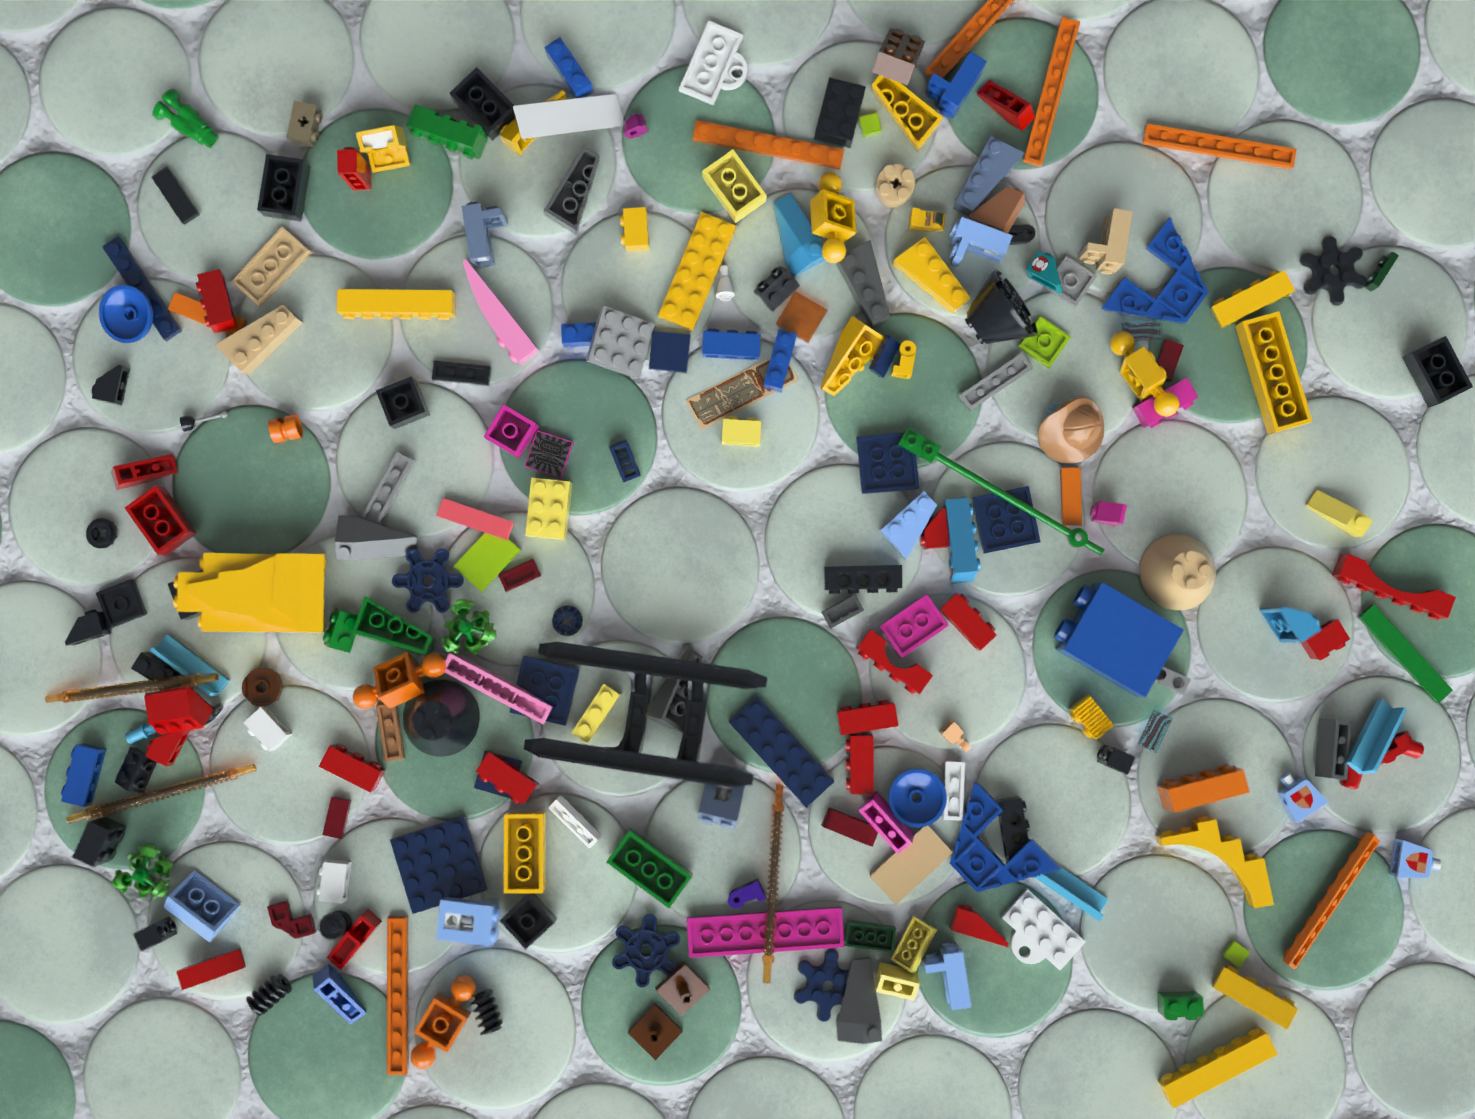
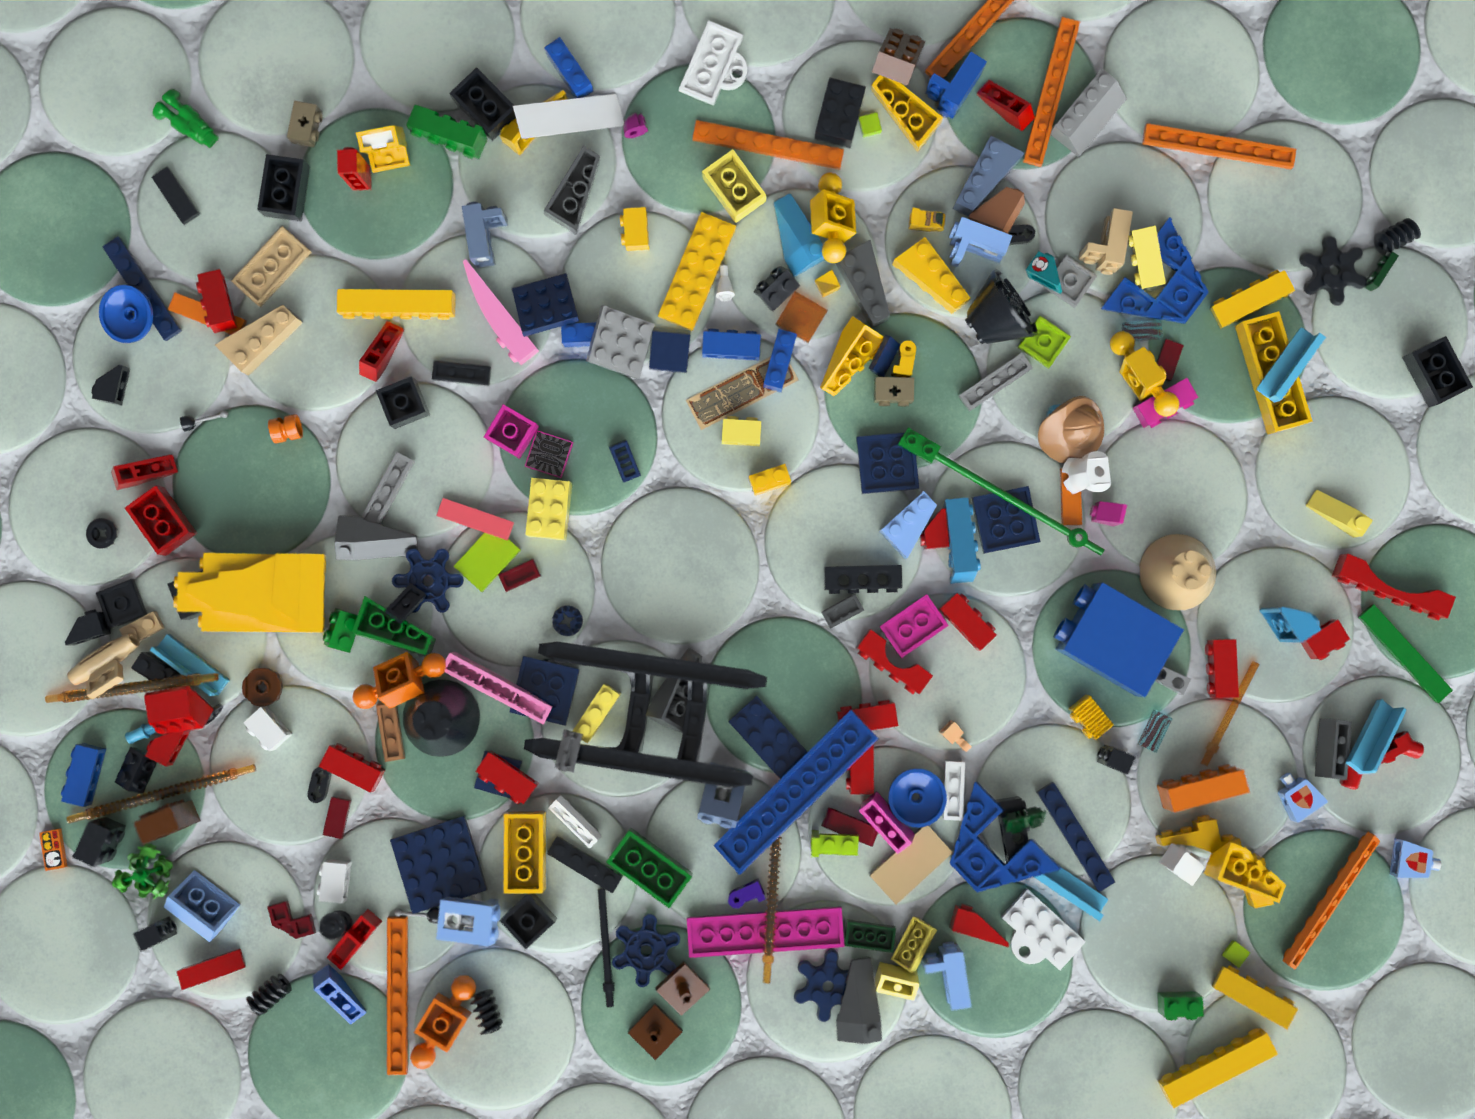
(53, 849): none -> tile
(102, 667): none -> tan plate
(144, 626): none -> tan plate
(166, 820): none -> reddish brown brick
(314, 783): none -> black beam
(380, 351): none -> red slope
(405, 603): none -> black plate
(432, 915): none -> hinge
(462, 626): bright green plant -> none
(545, 304): none -> dark blue plate
(568, 751): none -> flat silver hinge
(584, 864): none -> black plate
(608, 985): none -> black bar
(769, 479): none -> yellow brick
(795, 792): none -> blue plate
(827, 283): none -> yellow slope
(833, 844): none -> lime bracket
(884, 385): none -> dark tan brick
(897, 175): tan brick -> none
(1032, 820): none -> dark green hinge
(1075, 837): none -> dark blue plate
(1087, 473): none -> white piece
(1089, 113): none -> light grey slope
(1146, 257): none -> light yellow brick
(1182, 863): none -> white brick
(1212, 747): none -> clear orange bar
(1222, 668): none -> red brick
(1242, 870): none -> yellow wedge
(1290, 364): none -> medium azure panel
(1396, 236): none -> black piece

